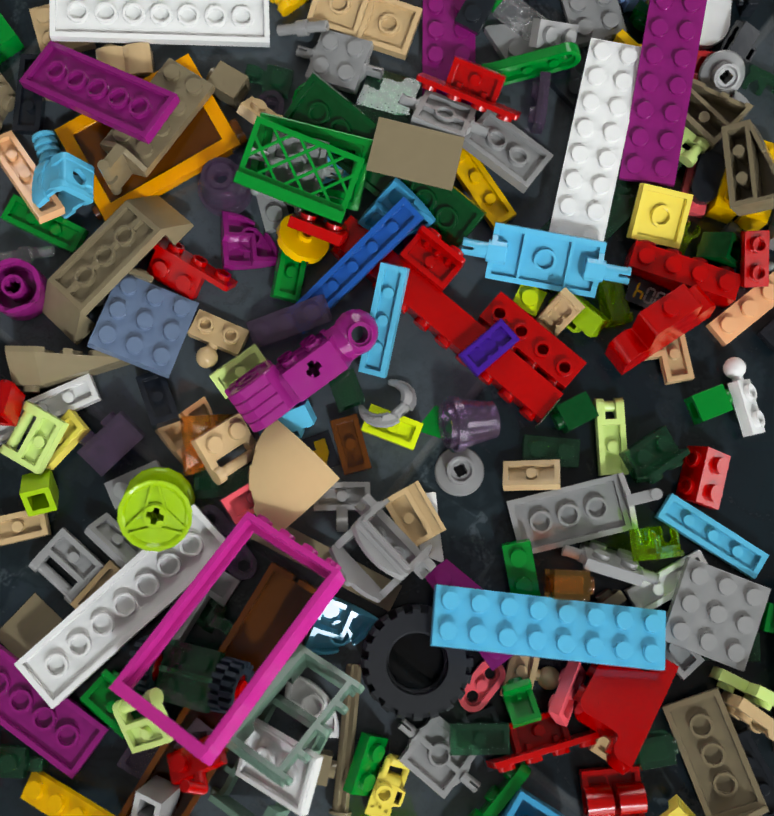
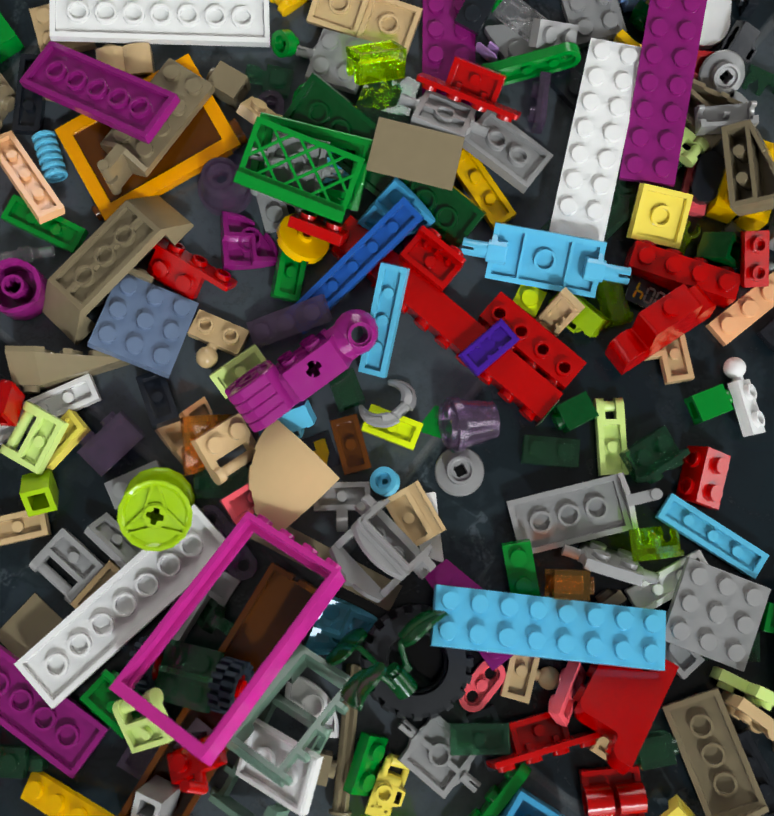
(58, 177): medium azure piece -> none
(284, 43): none -> green tile
(303, 28): light grey bar -> none
(376, 61): none -> clear neon green hinge
(385, 481): none -> medium azure tile
(395, 676): none -> dark green plant
(488, 53): none -> lavender piece
(520, 702): green bracket -> none
(531, 475): tan plate -> none
(711, 118): none -> light grey hinge

